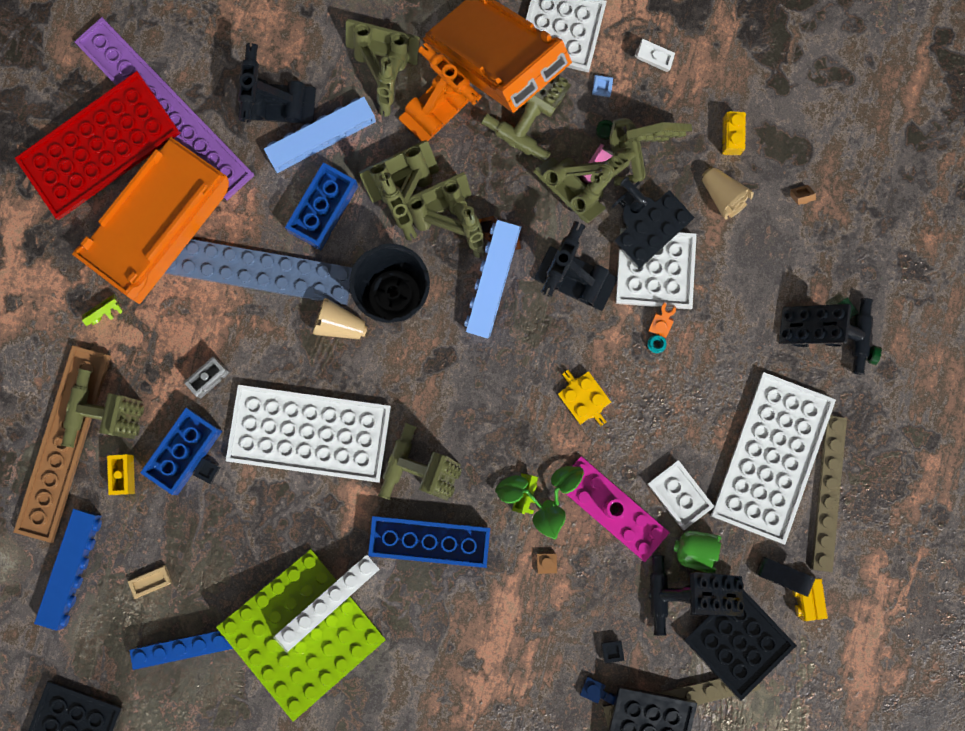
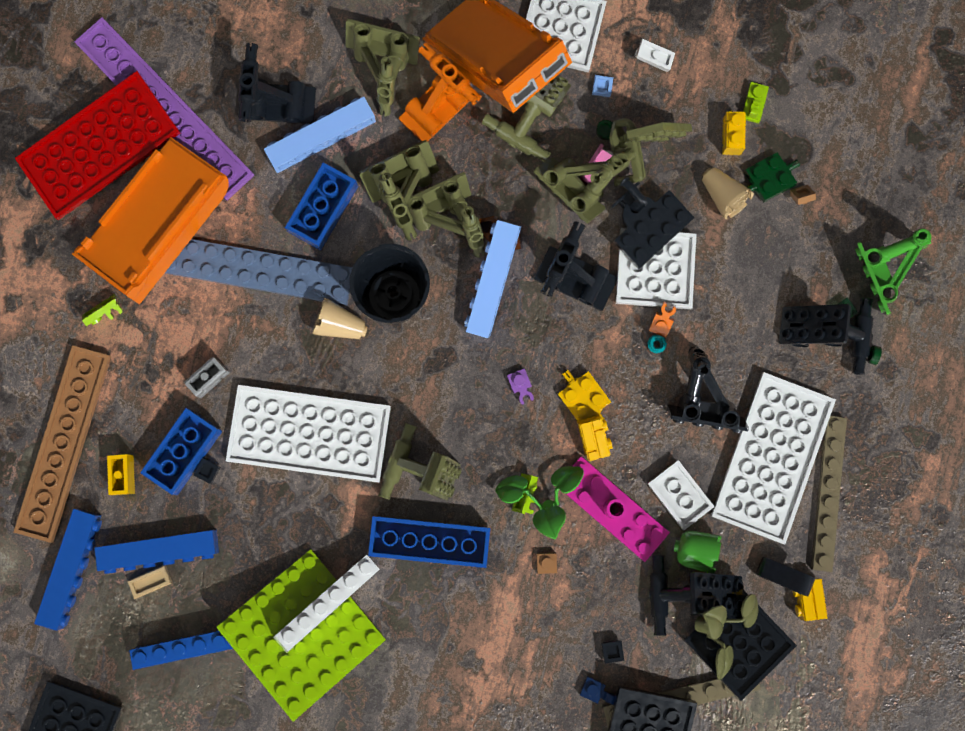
(118, 416): olive plate -> none
(157, 550): none -> blue brick
(519, 383): none -> medium lavender plate
(594, 438): none -> yellow brick
(713, 623): none -> olive plant
(718, 414): none -> black plate
(755, 102): none -> lime plate
(771, 177): none -> dark green plate
(879, 271): none -> bright green plate

